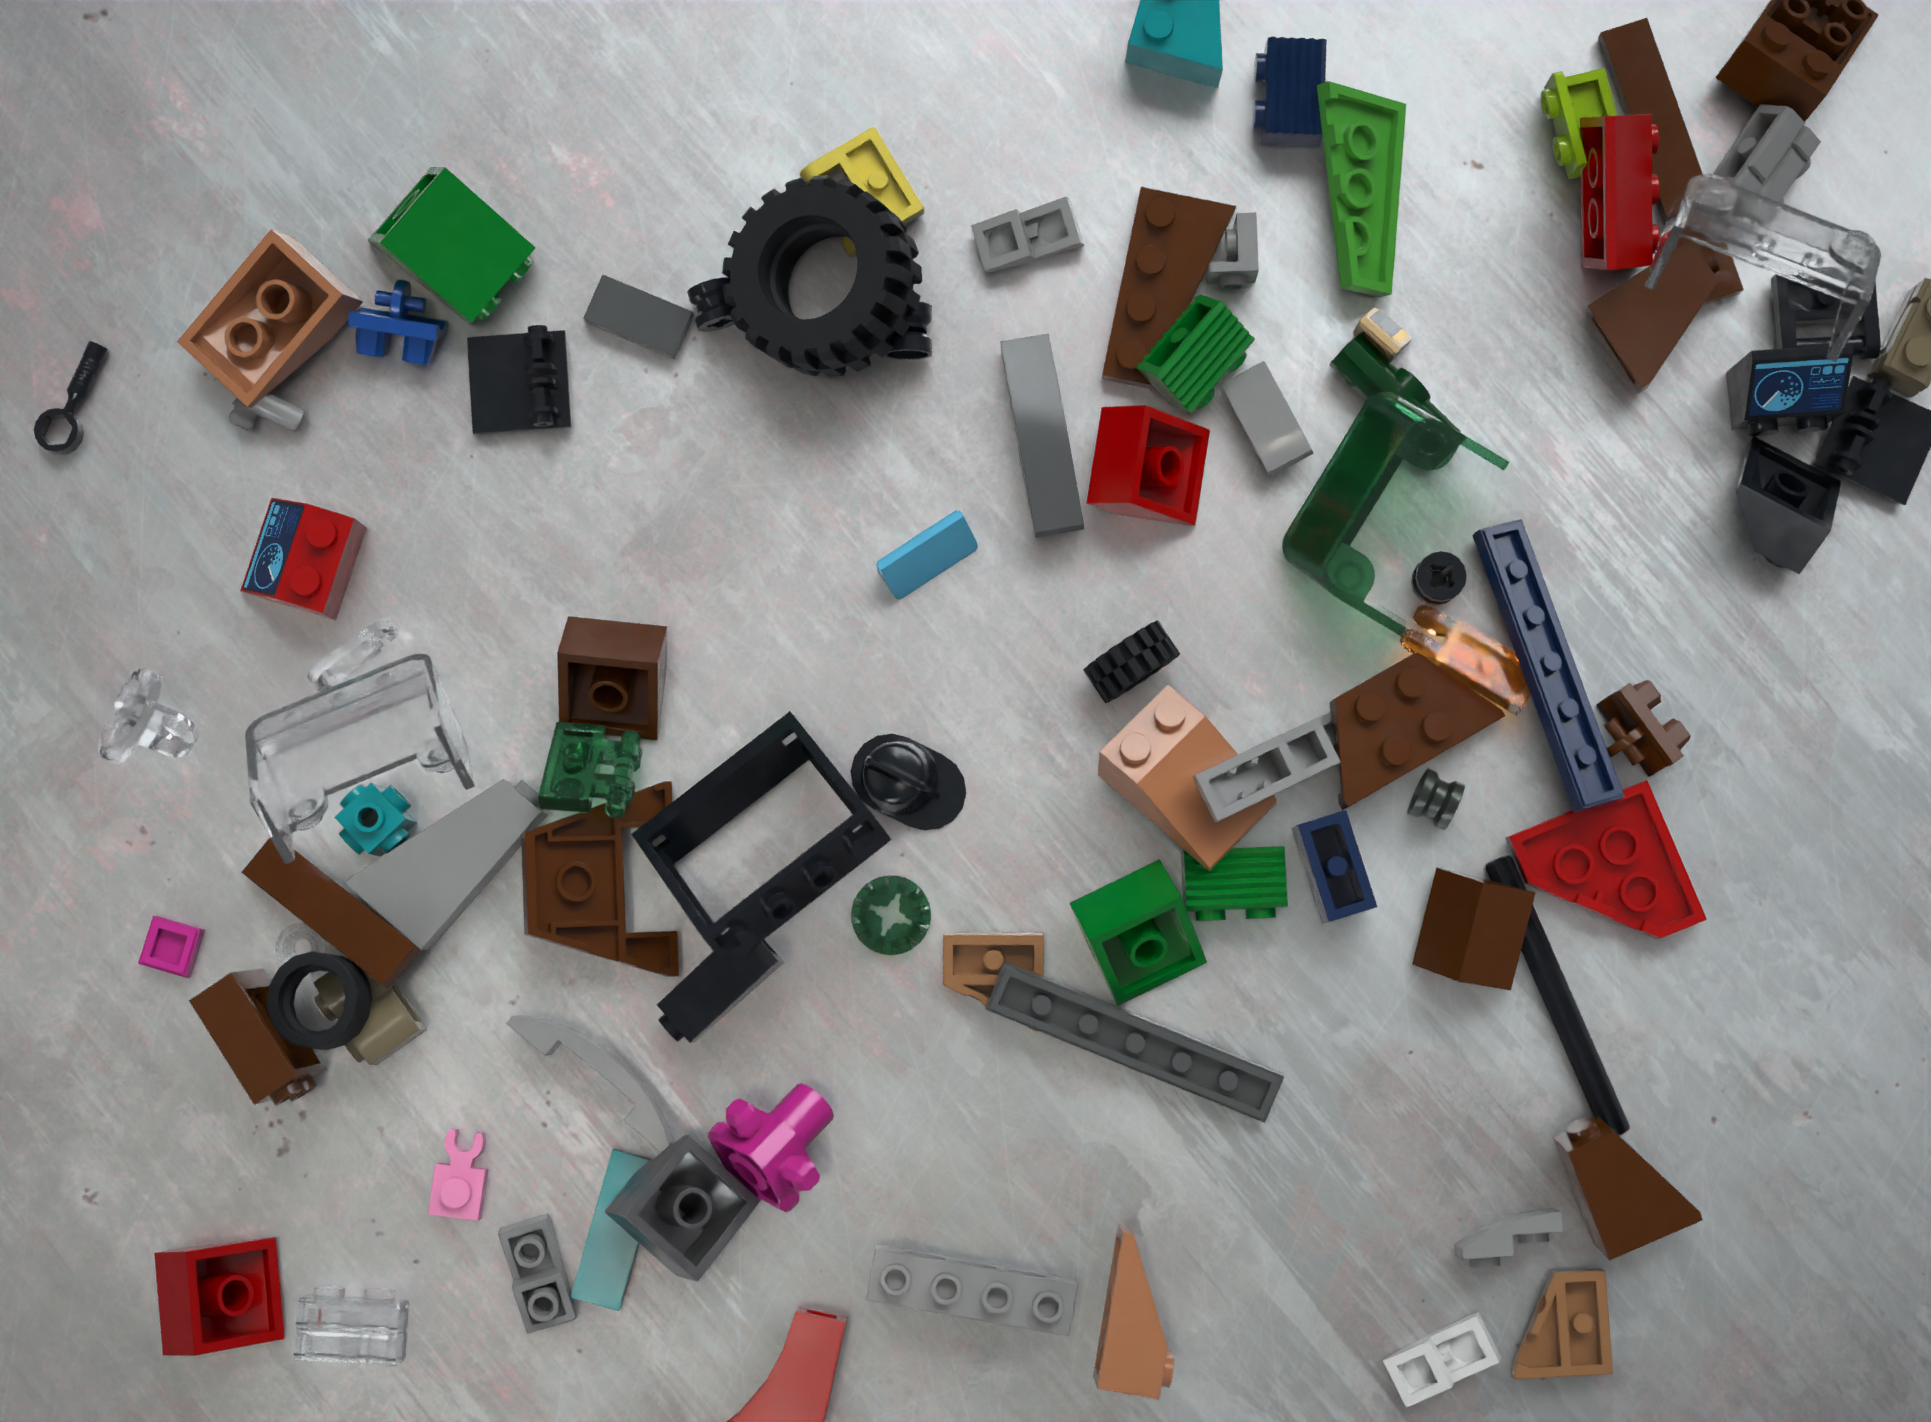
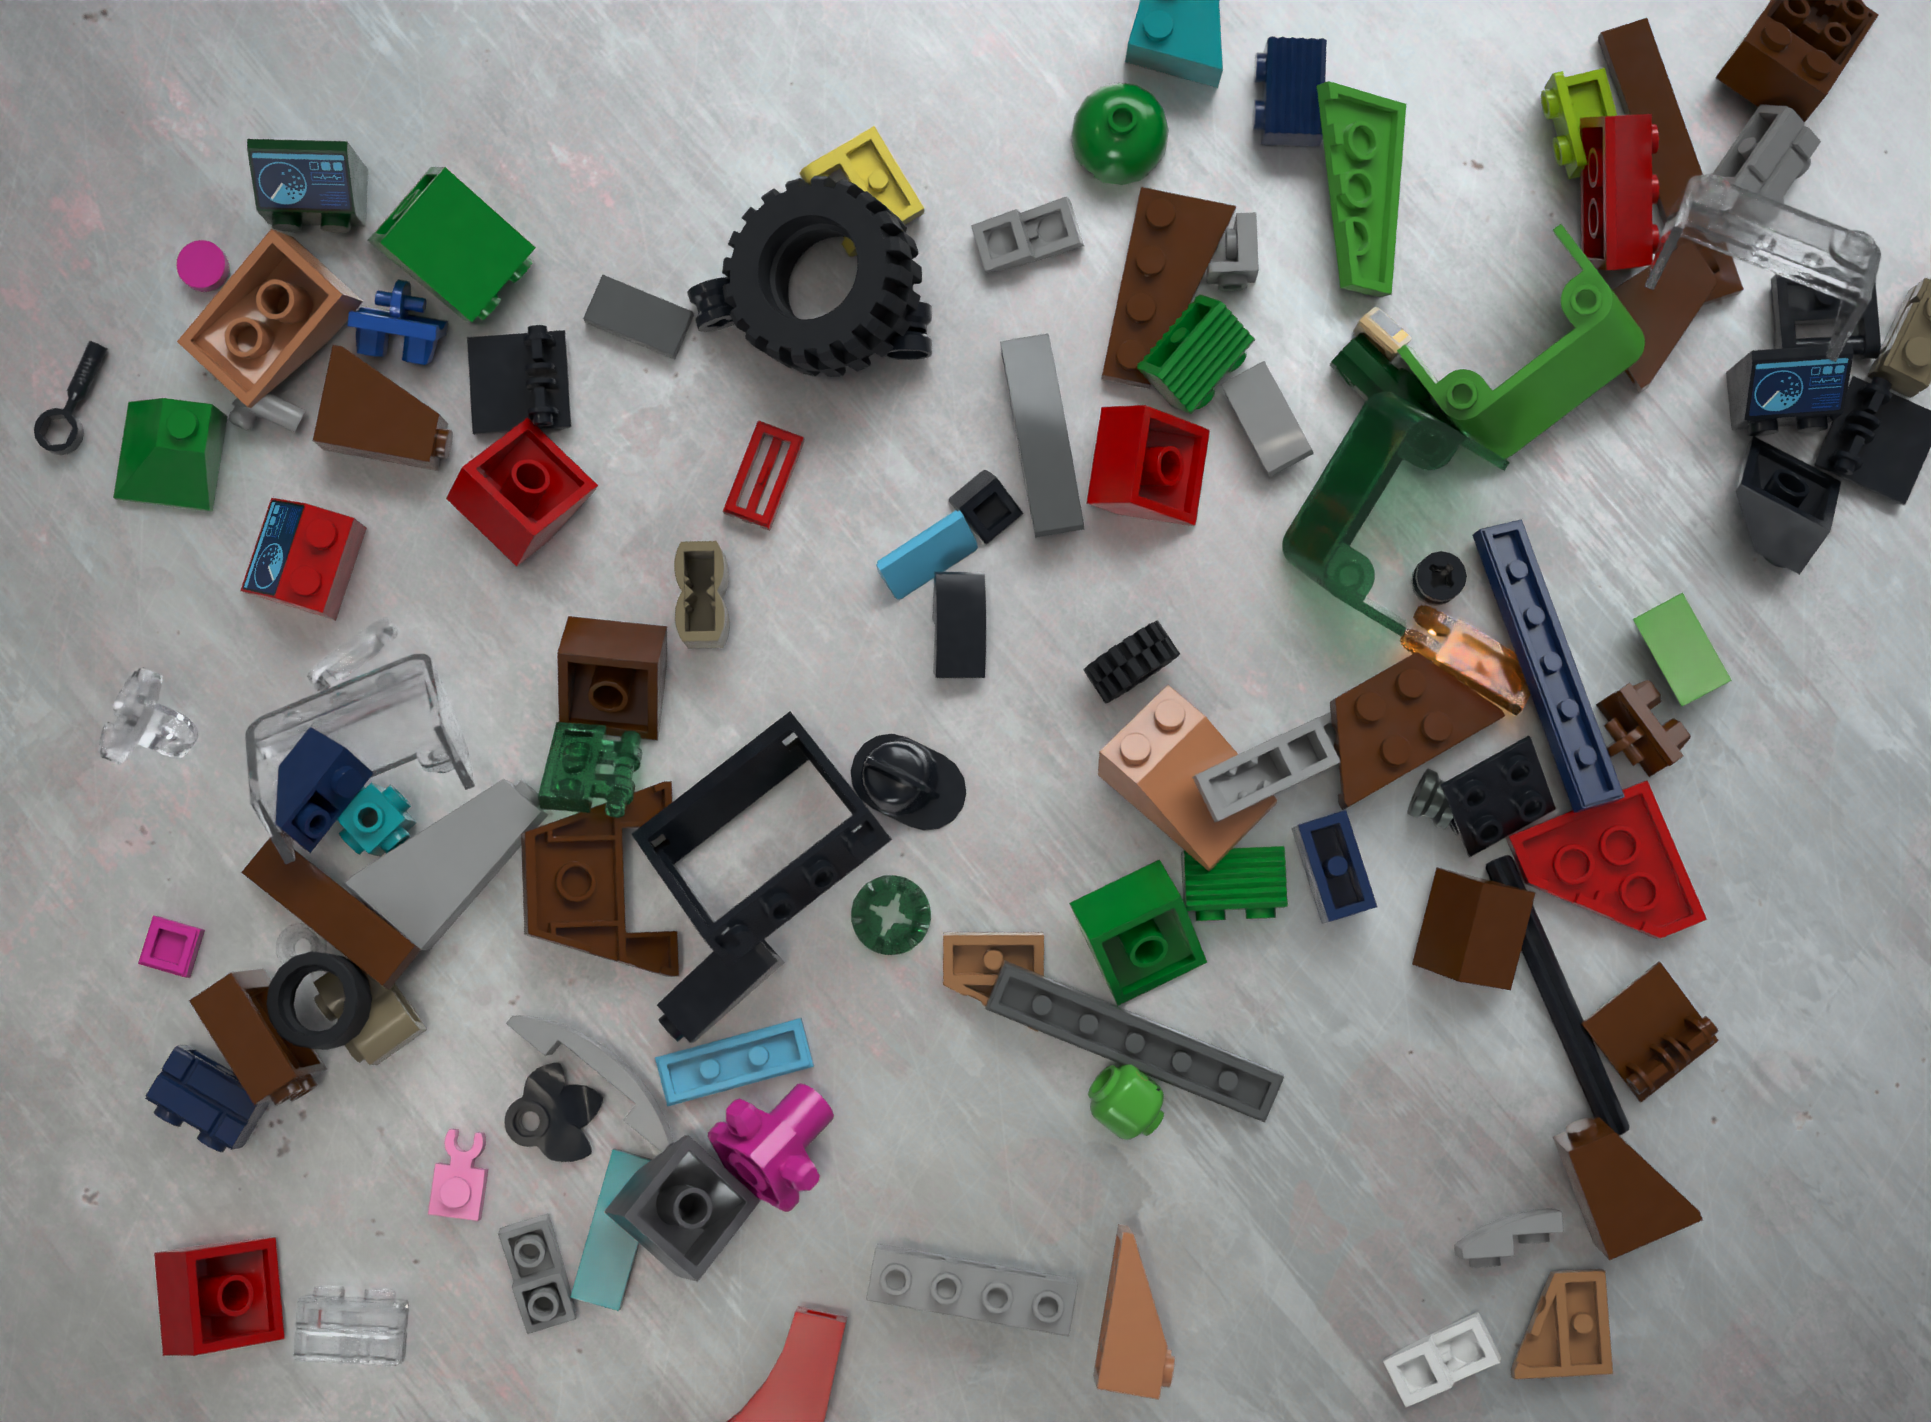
(171, 453): none -> green slope
(203, 266): none -> dark pink tile
(206, 1097): none -> dark blue brick
(308, 184): none -> slope
(316, 787): none -> dark blue slope
(376, 418): none -> reddish brown slope
(520, 491): none -> red slope
(561, 1114): none -> black plate
(700, 609): none -> dark tan brick
(734, 1062): none -> medium azure tile
(749, 514): none -> red tile
(959, 624): none -> black slope
(986, 506): none -> black slope
(1119, 133): none -> green cylinder
(1126, 1101): none -> bright green head
(1498, 796): none -> black hinge
(1553, 383): none -> bright green windscreen
(1650, 1031): none -> reddish brown hinge
(1682, 649): none -> bright green hinge

